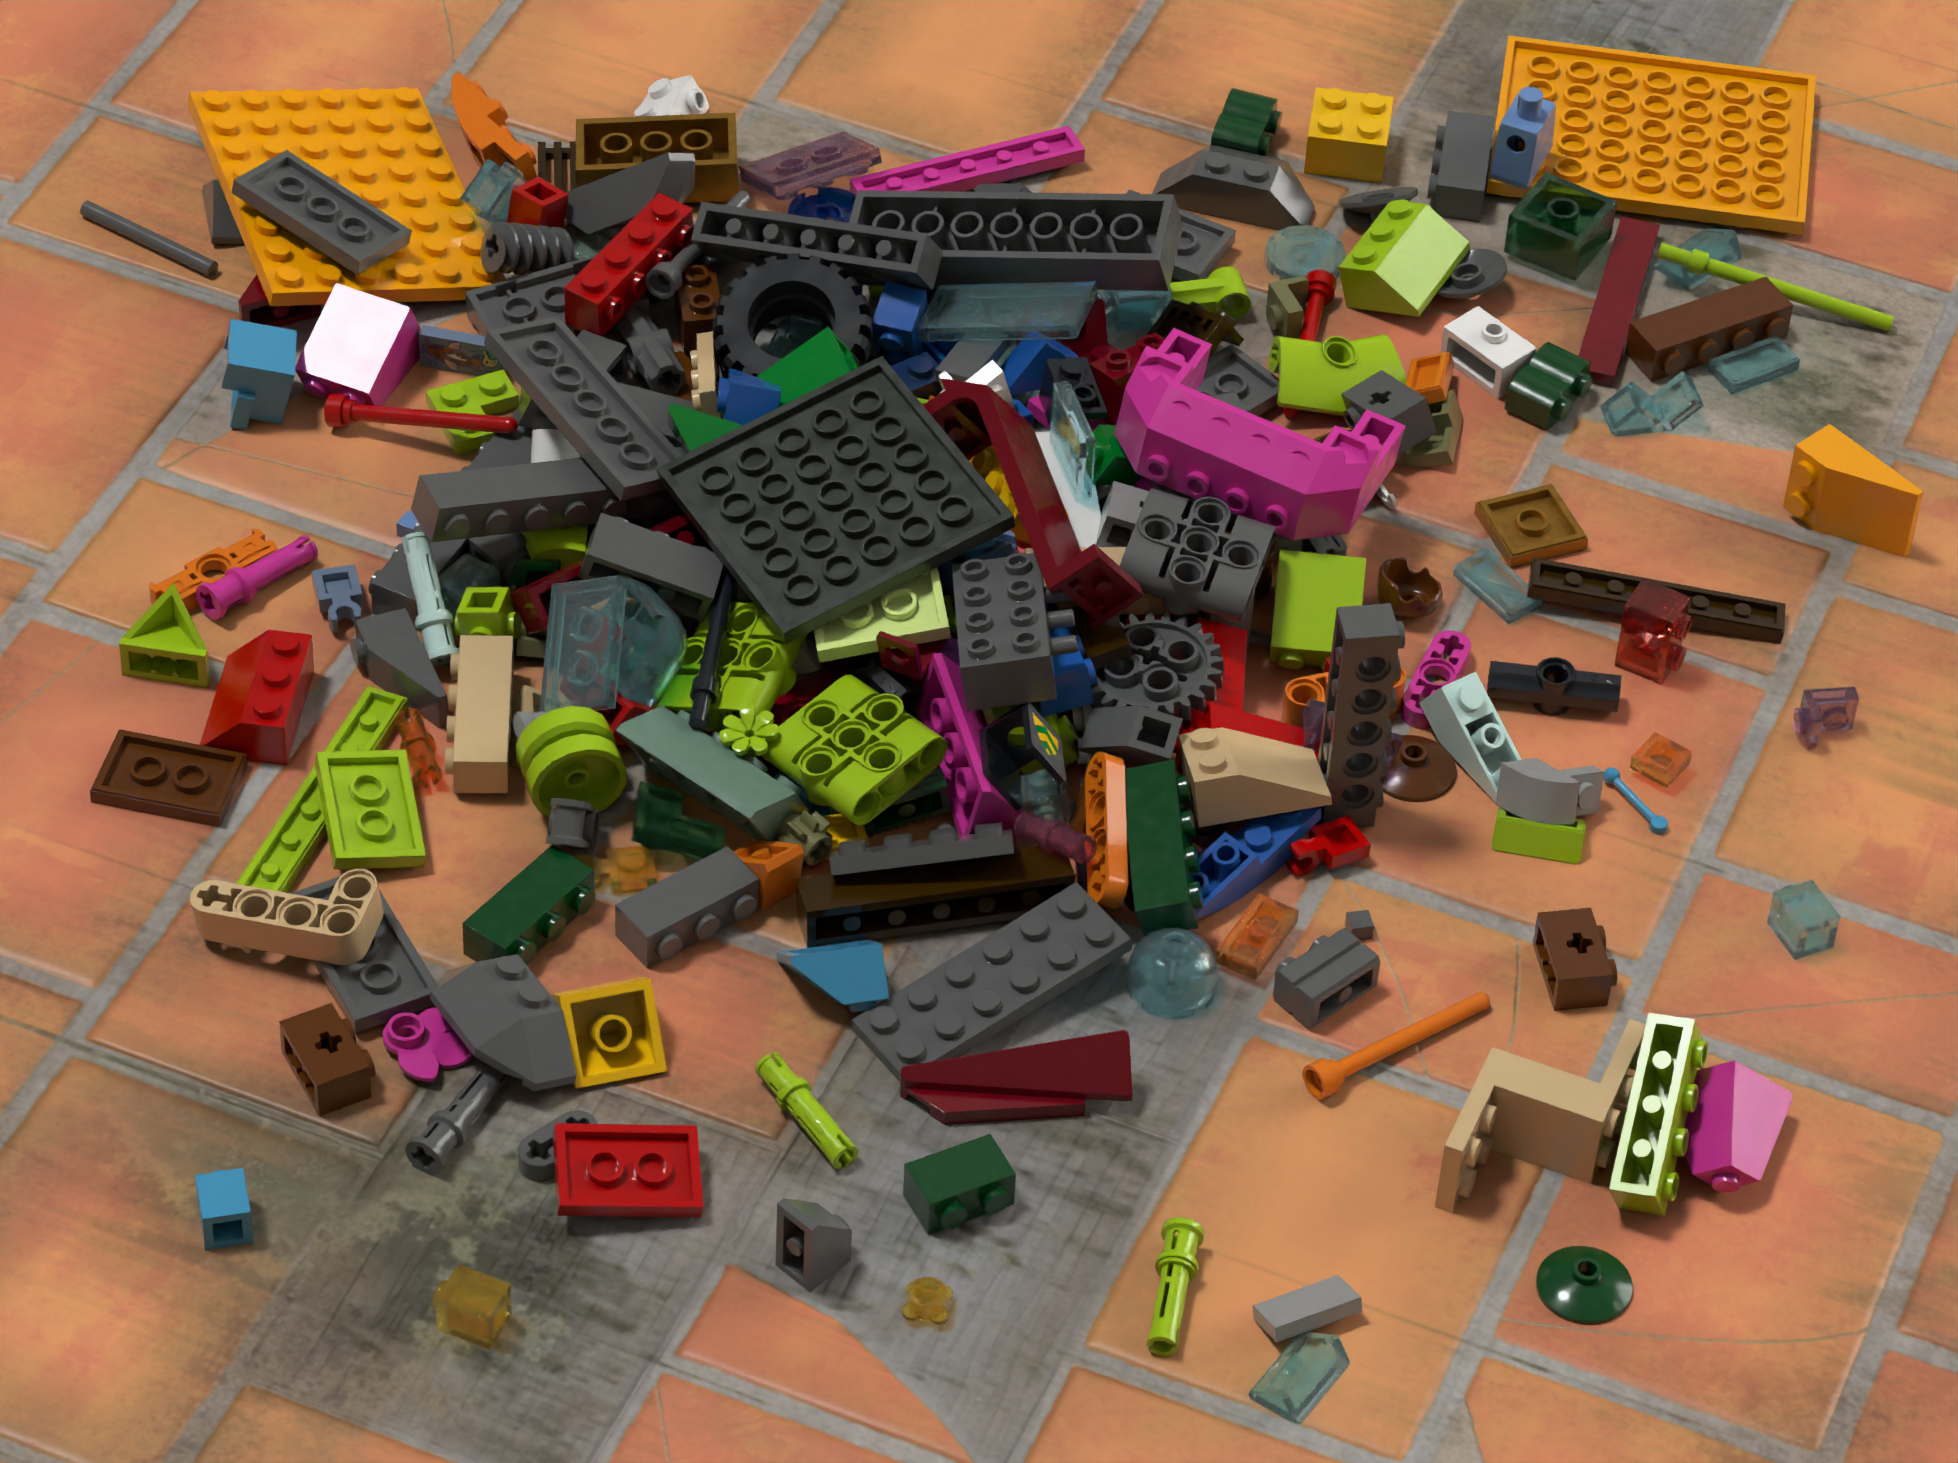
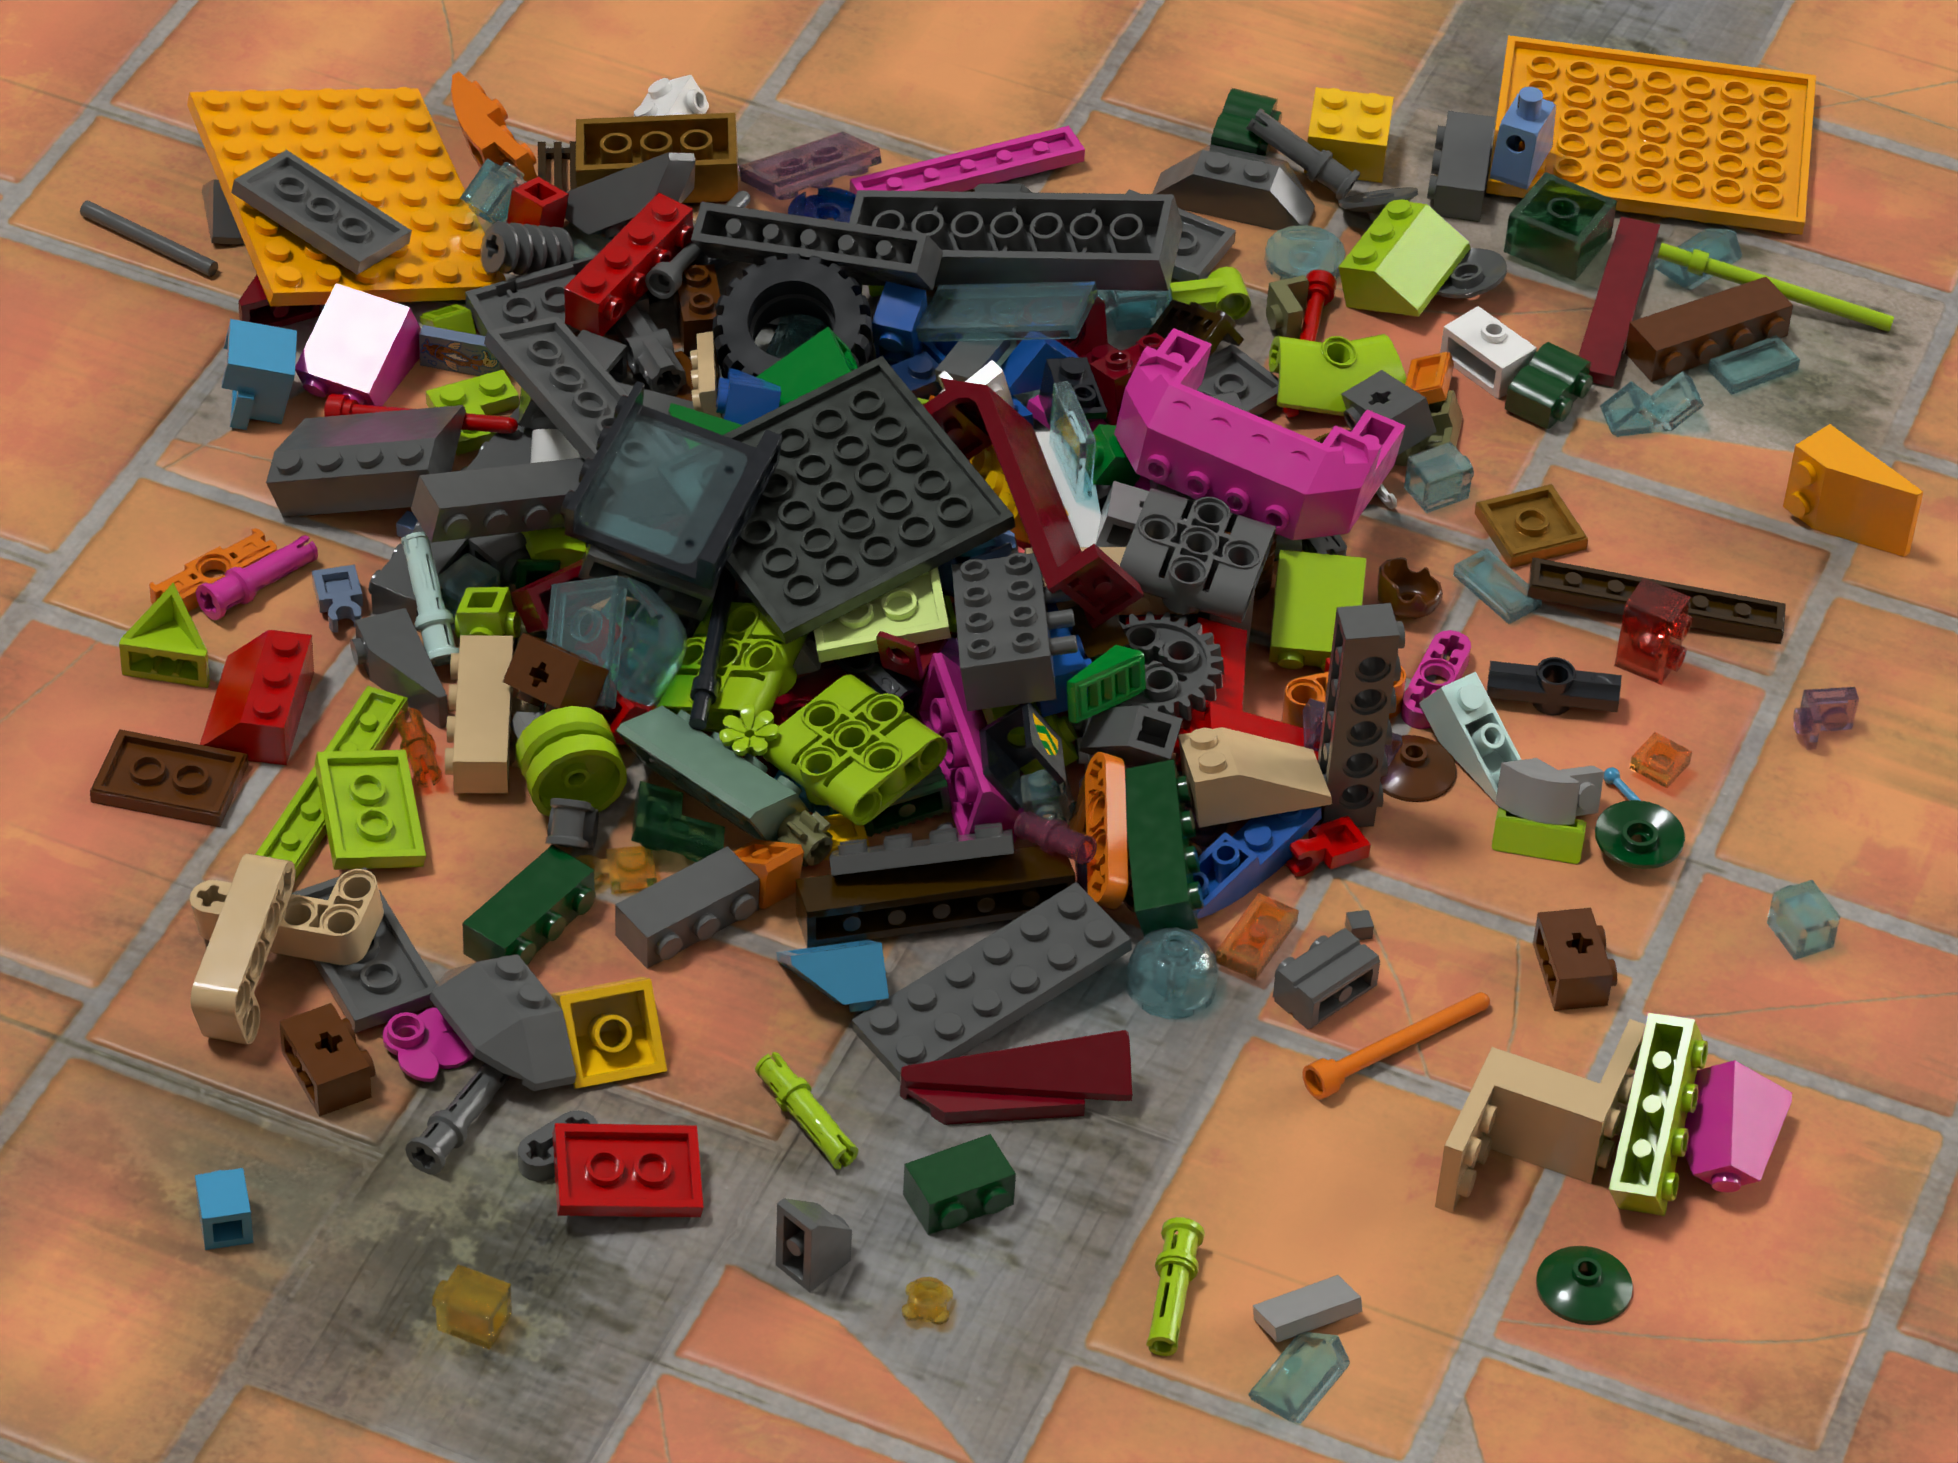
(239, 948): none -> tan beam
(362, 460): none -> dark grey slope
(450, 317): none -> lime slope
(553, 675): none -> reddish brown brick
(668, 491): none -> clear light blue panel
(1110, 681): none -> green slope
(1319, 165): none -> dark grey pin
(1438, 477): none -> clear light blue brick
(1639, 834): none -> dark green dish

